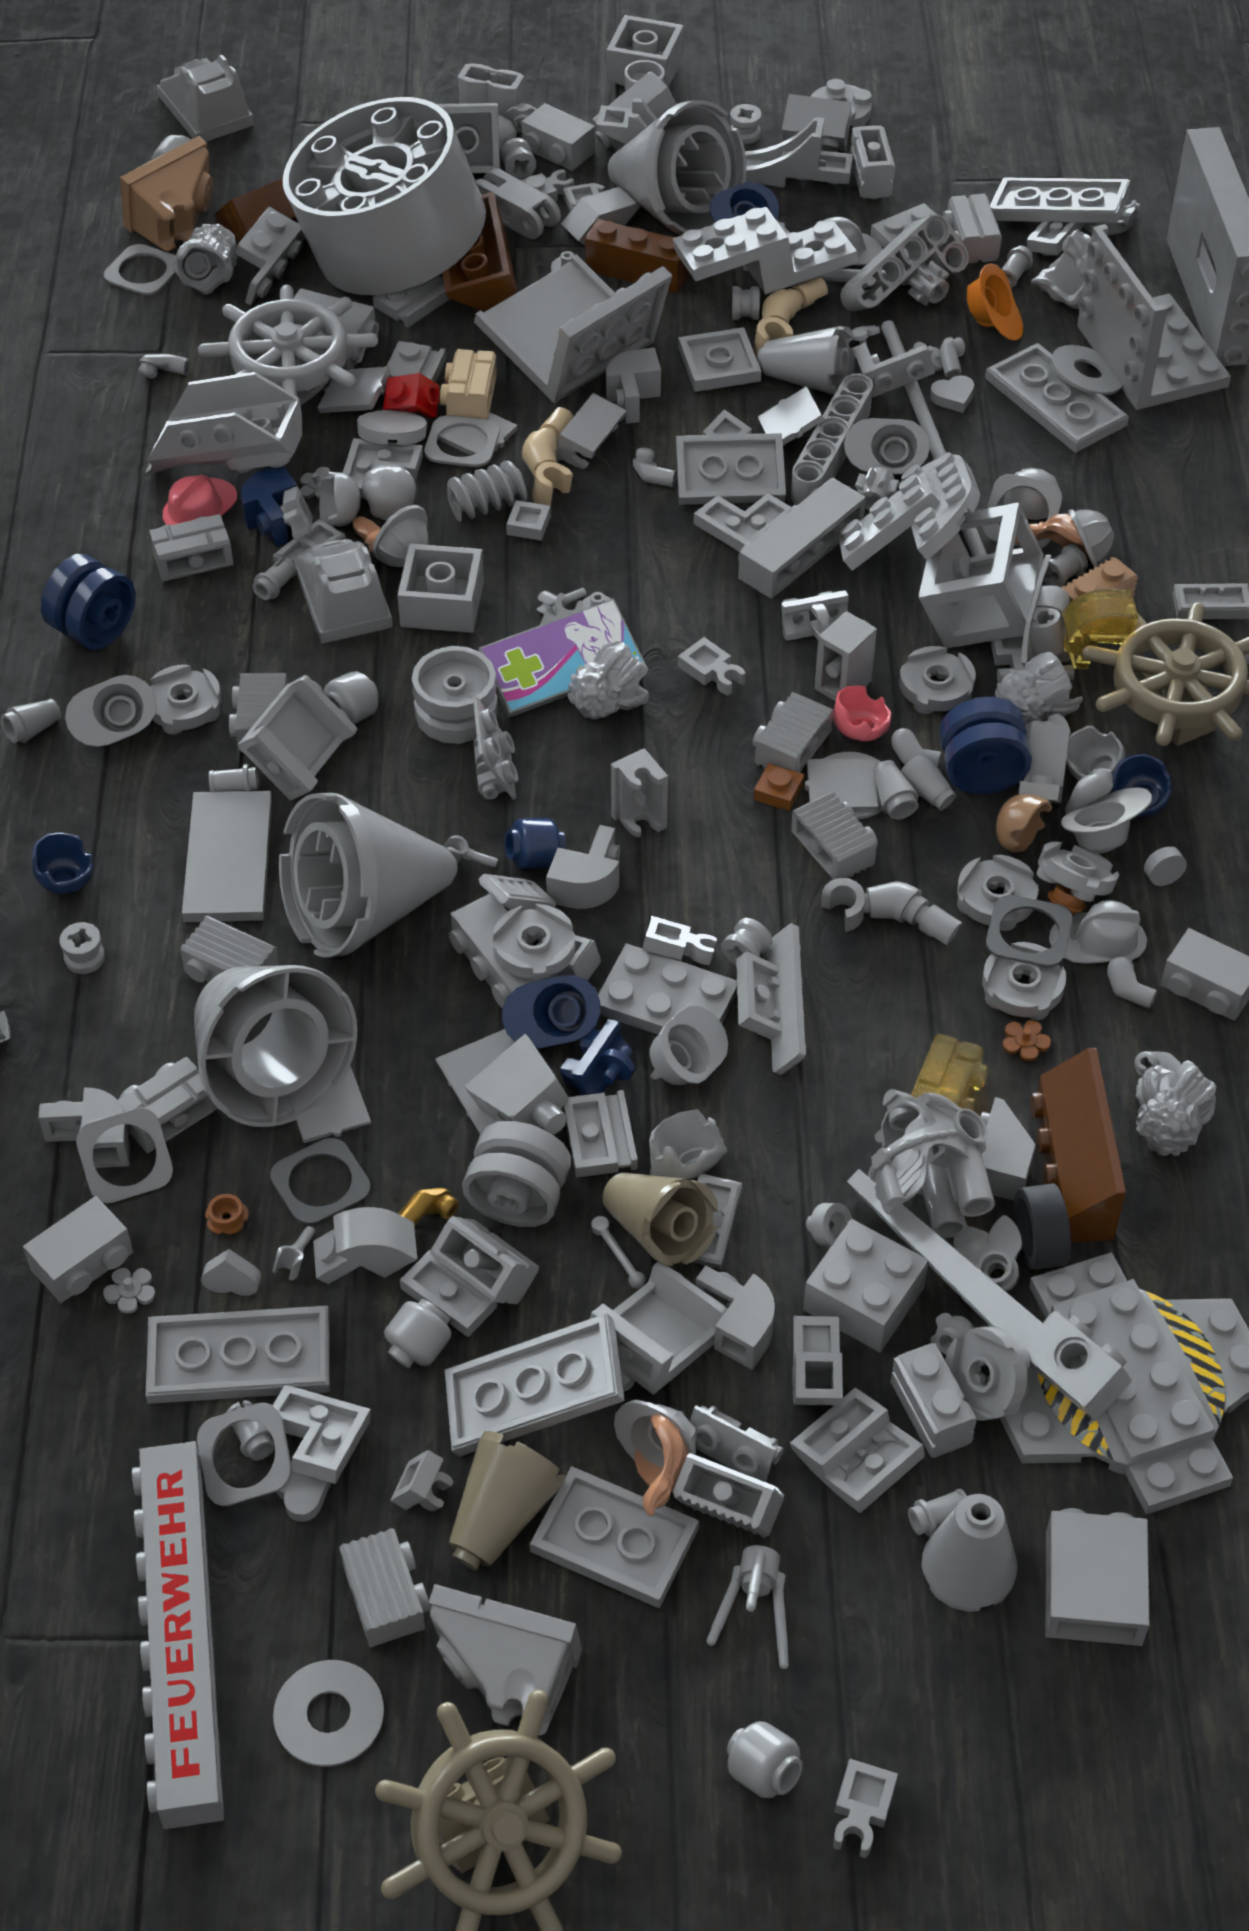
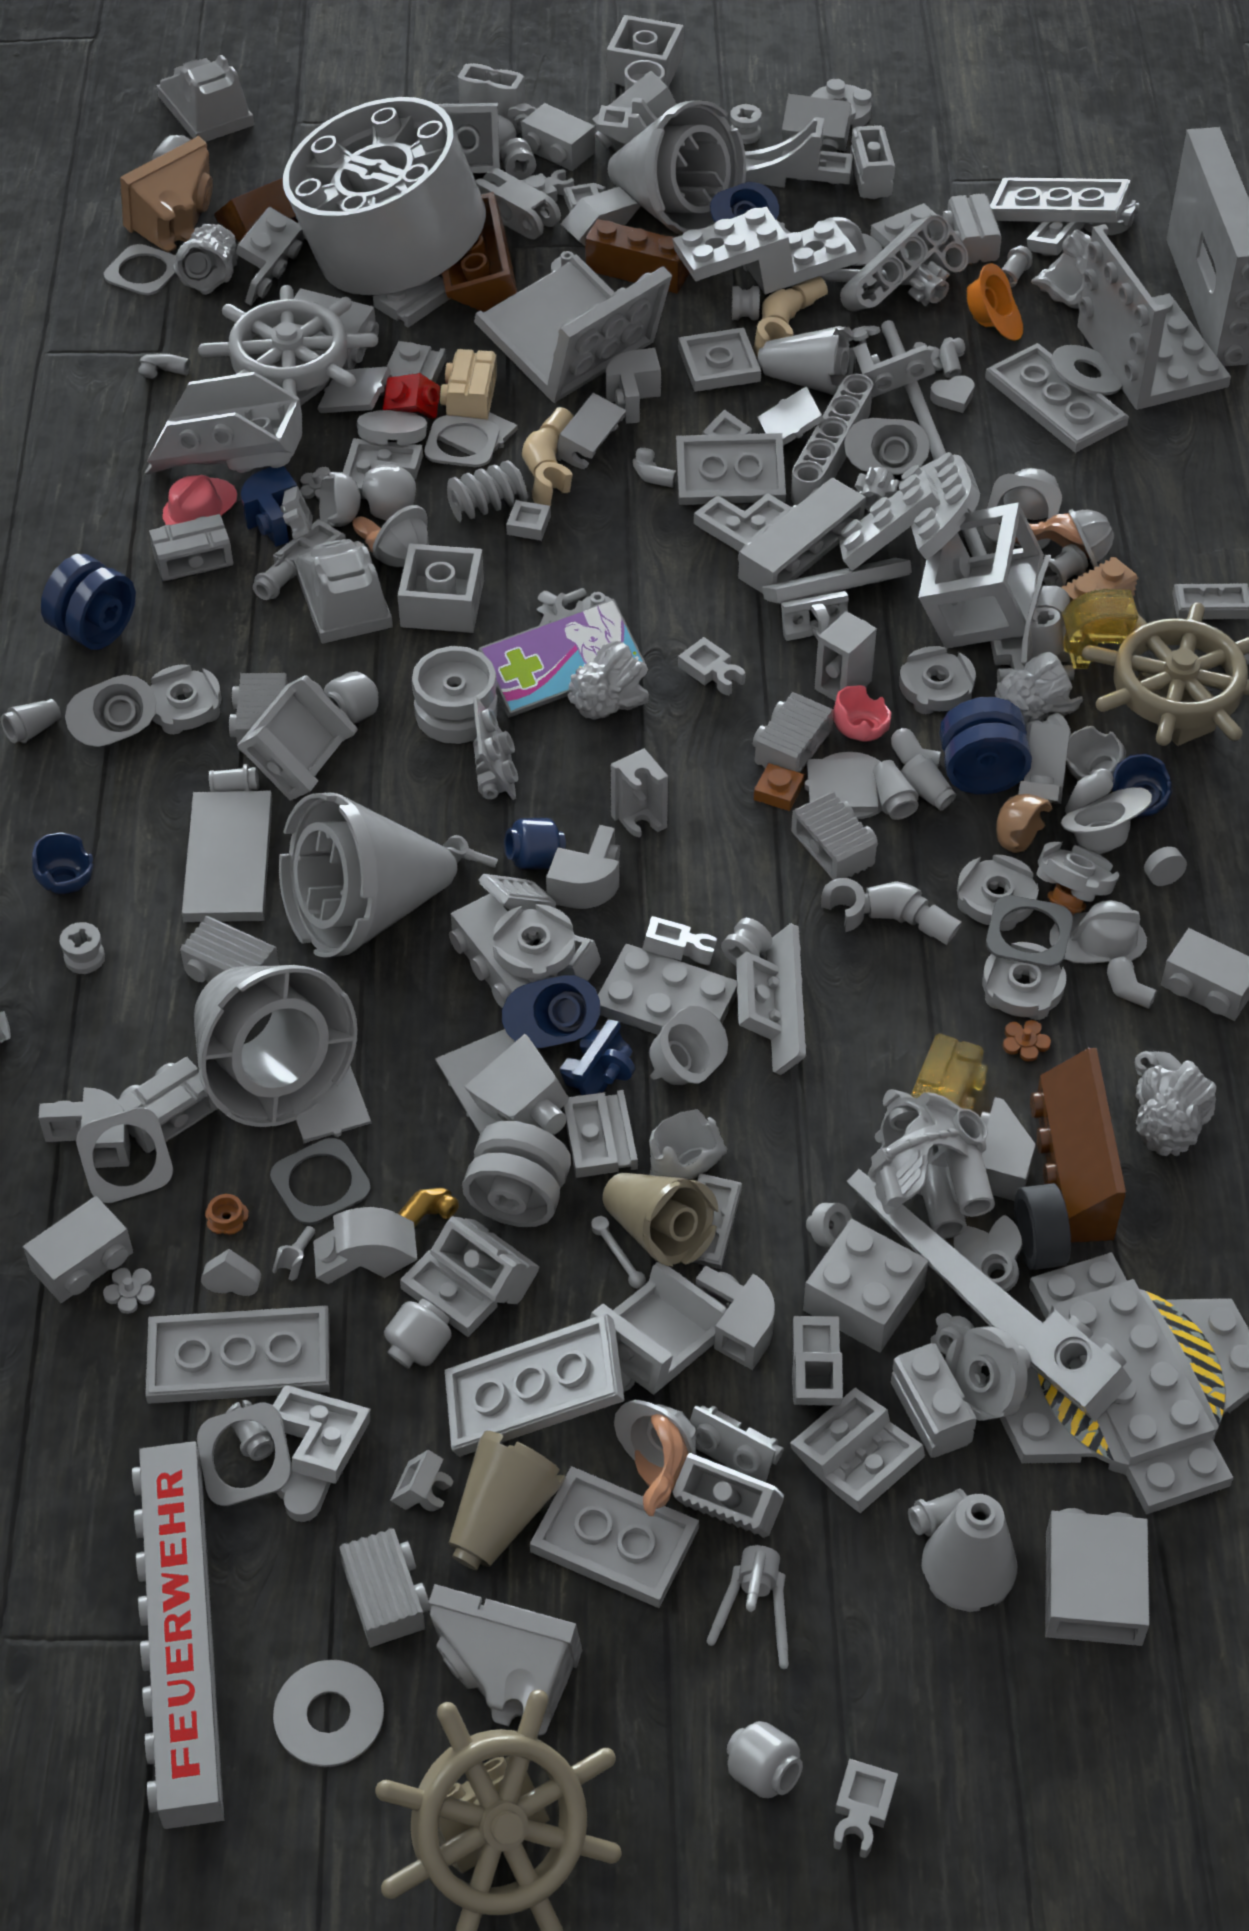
(837, 580): none -> light grey tile

